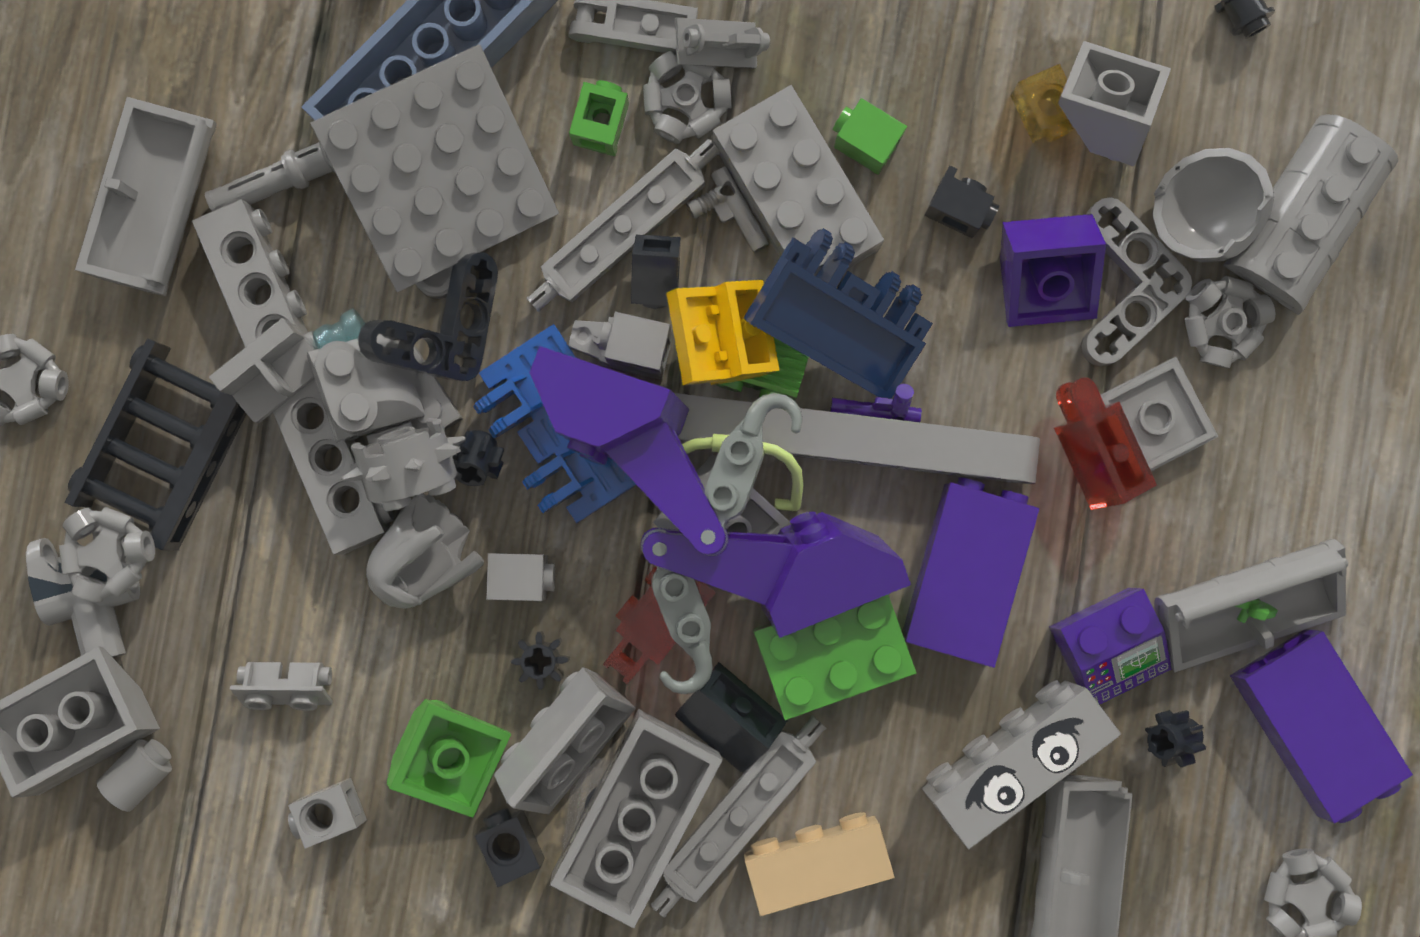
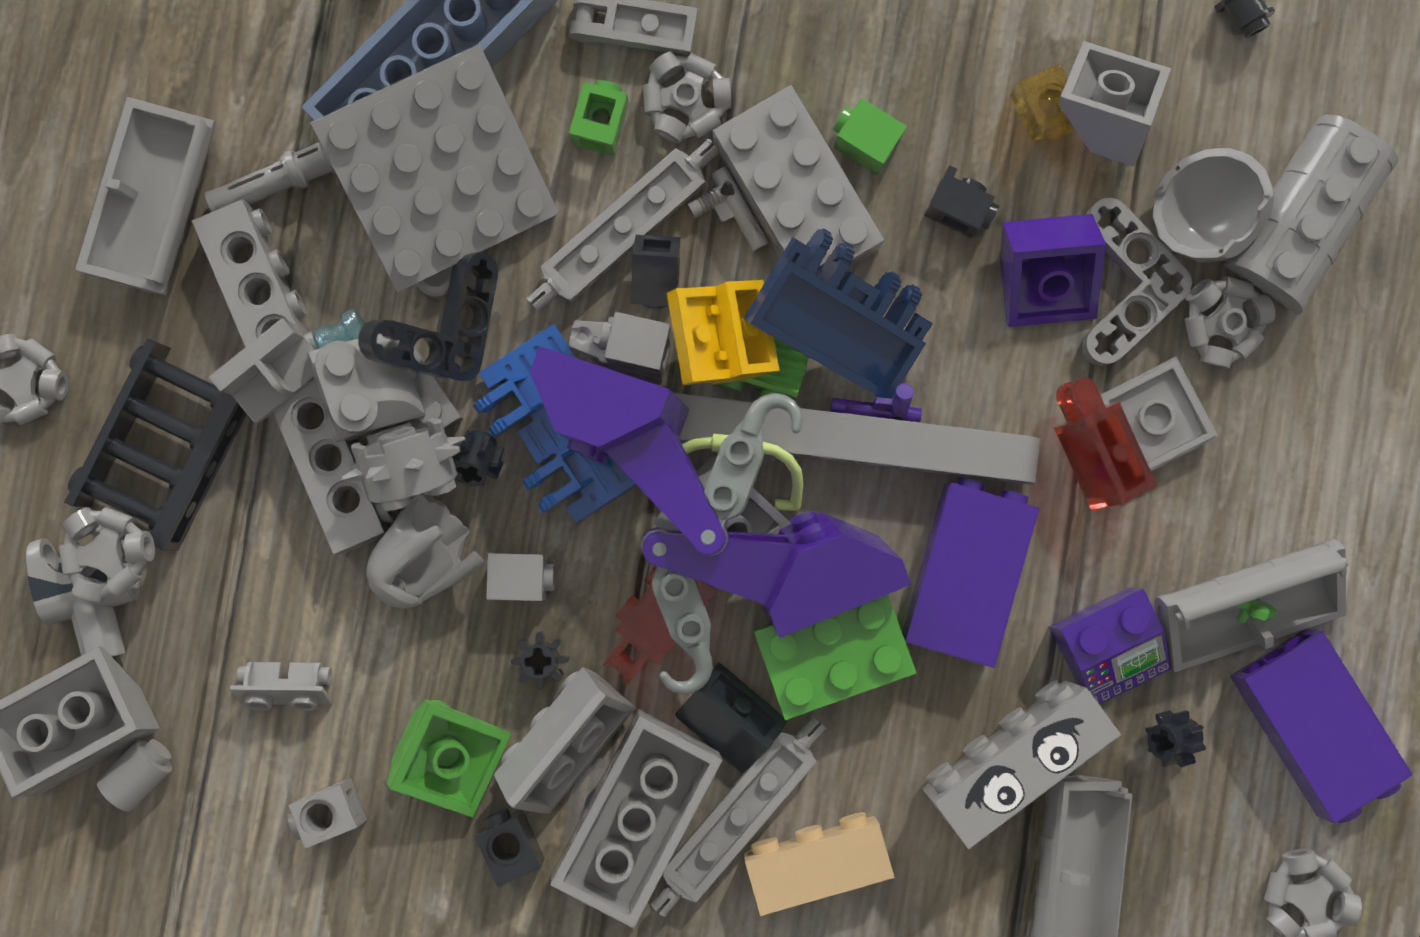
(719, 43): light grey hinge -> none

